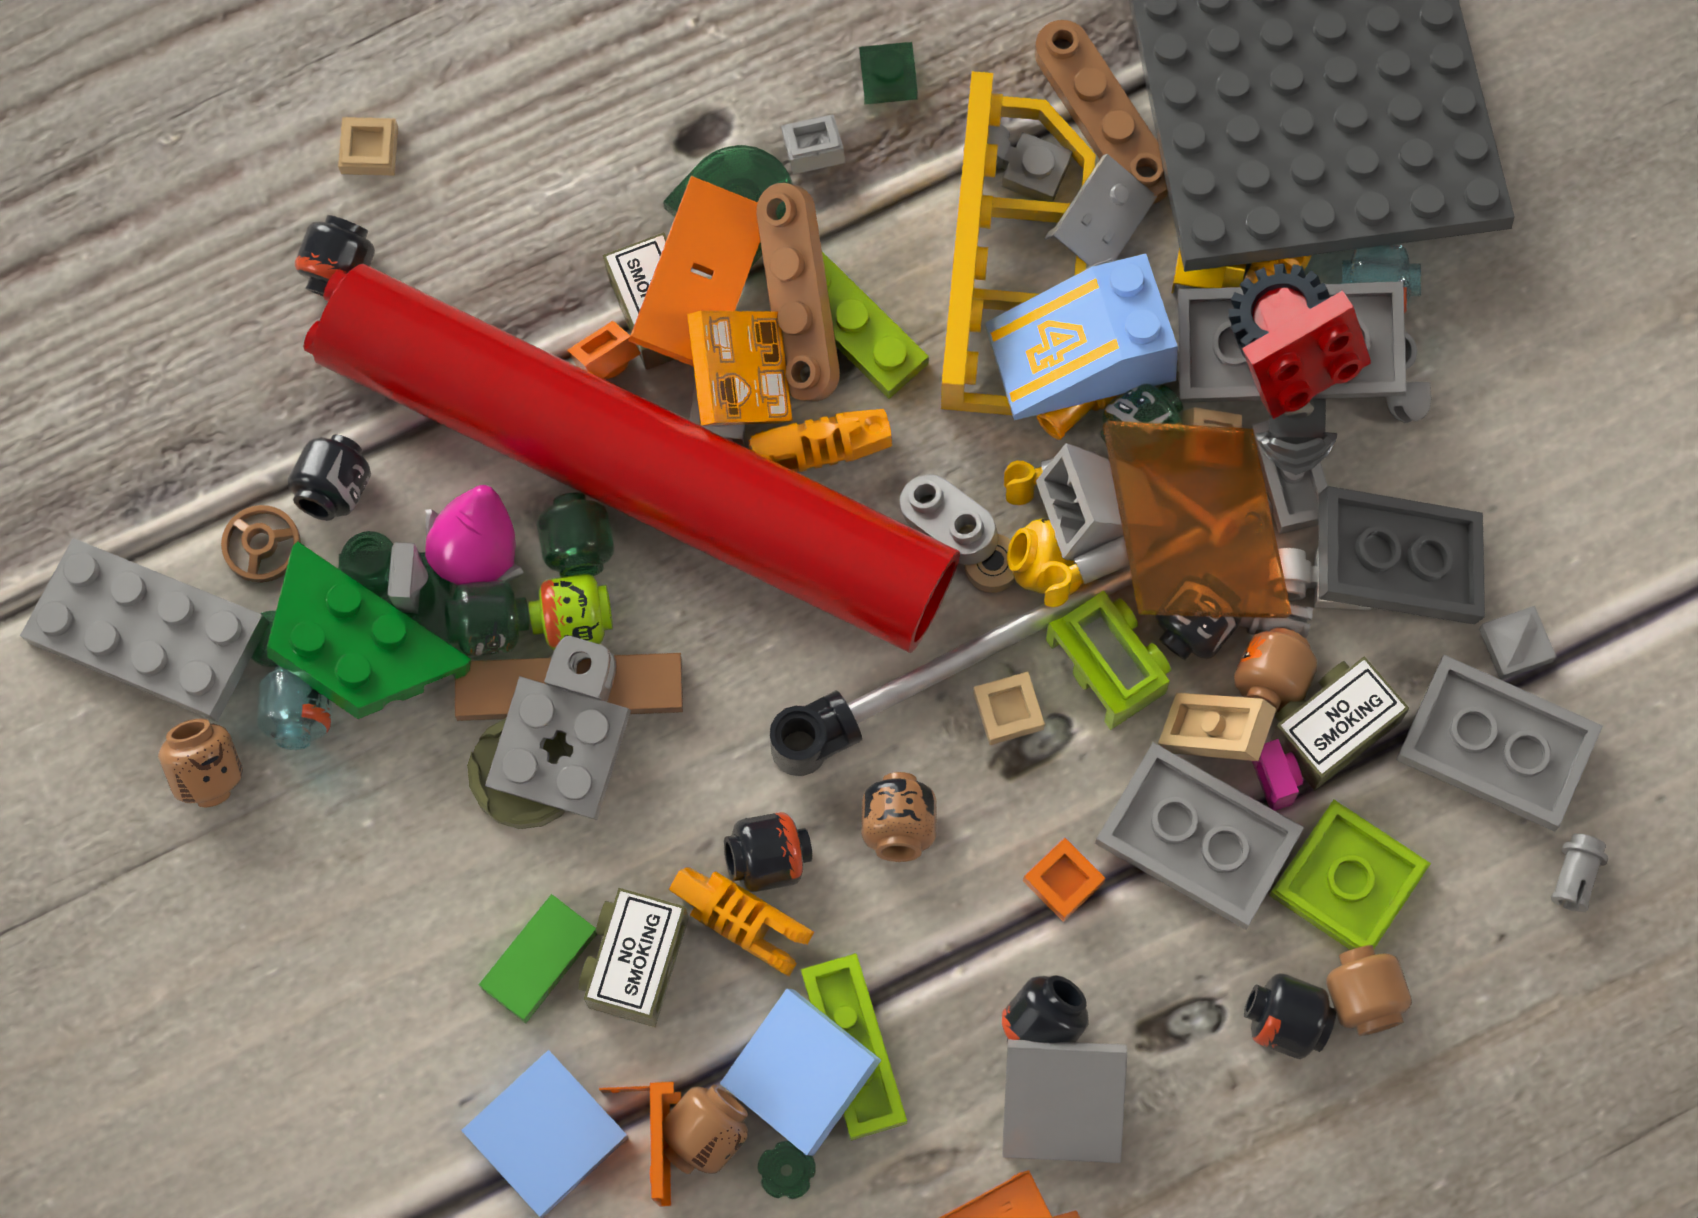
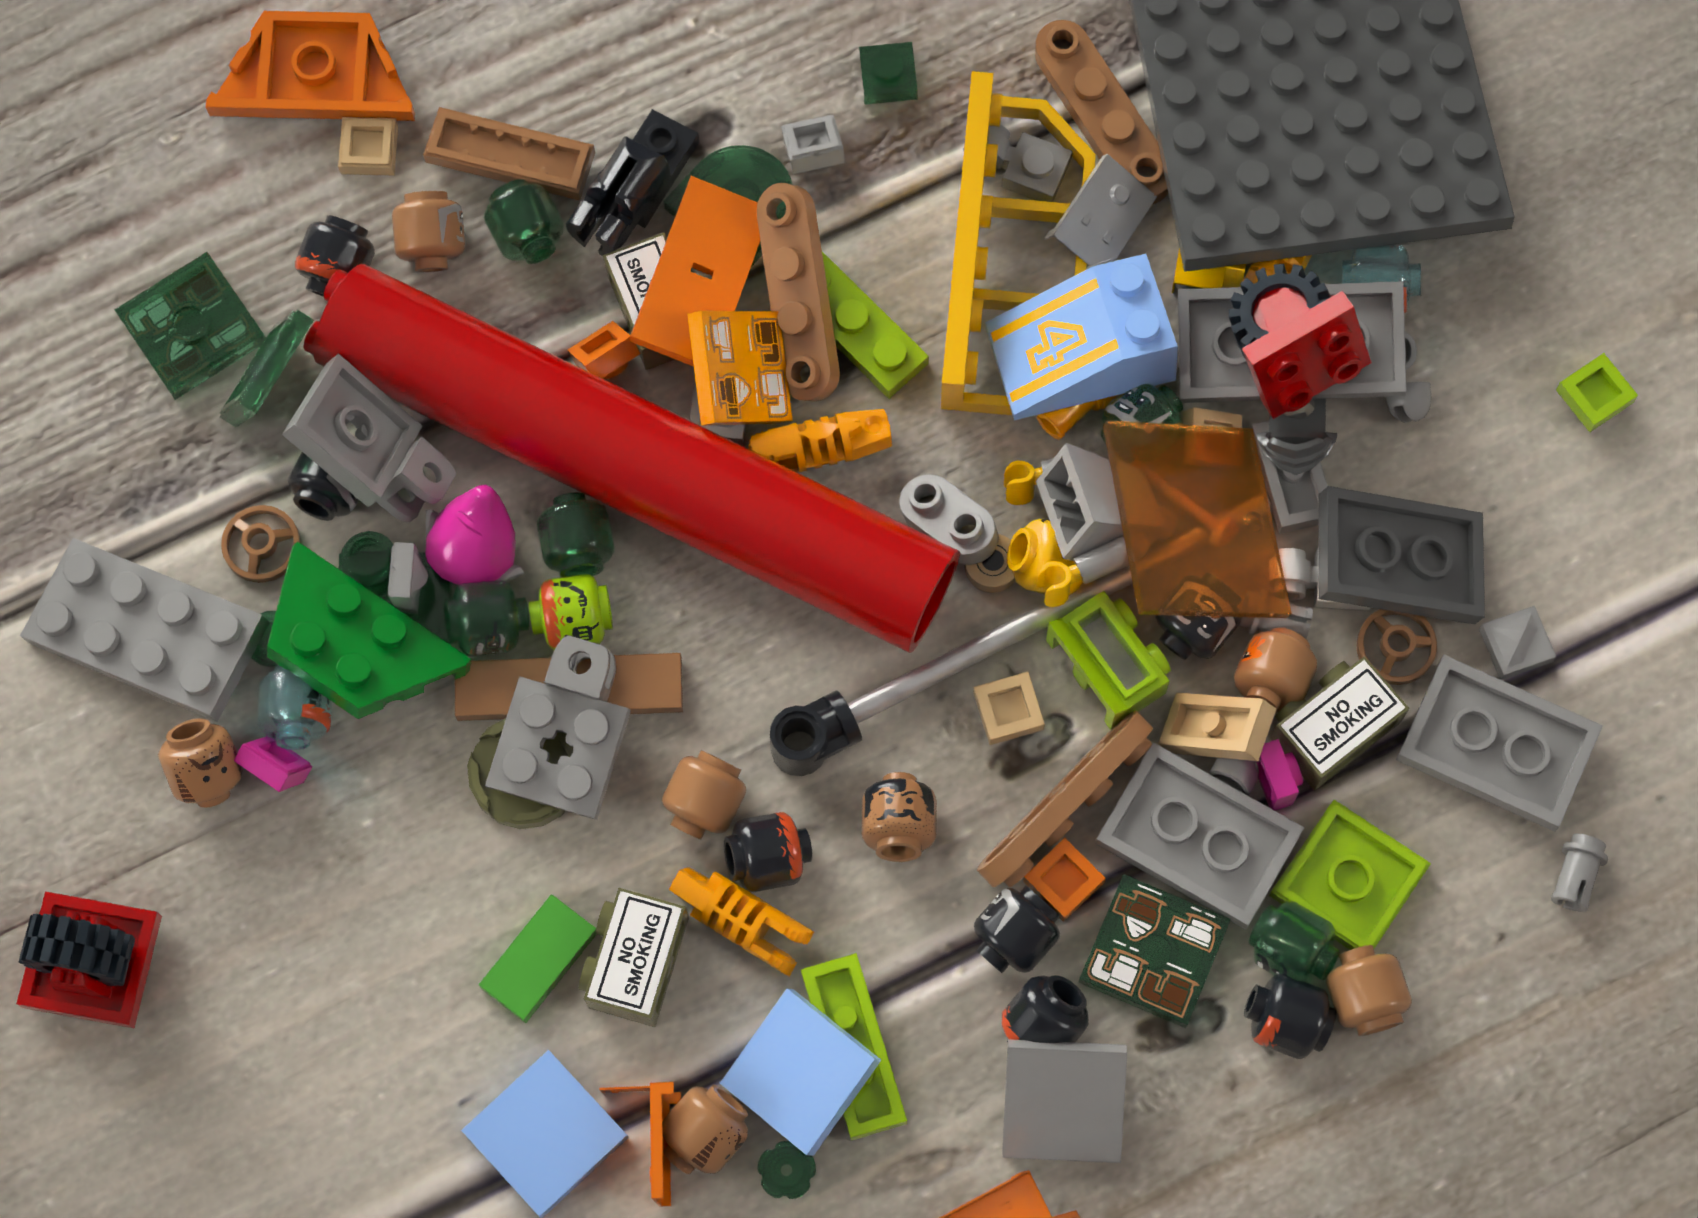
(87, 959): none -> plate
(191, 325): none -> clear green tile
(265, 368): none -> clear green tile
(273, 764): none -> dark pink tile
(312, 70): none -> orange wing
(384, 453): none -> light grey plate
(428, 230): none -> medium nougat head
(509, 153): none -> medium nougat plate
(523, 221): none -> clear green head
(633, 182): none -> black plate
(704, 795): none -> medium nougat head
(1016, 930): none -> black head
(1049, 818): none -> medium nougat plate
(1154, 951): none -> clear green tile
(1236, 773): none -> light grey hinge
(1294, 942): none -> clear green head
(1414, 641): none -> medium nougat piece
(1596, 392): none -> lime plate

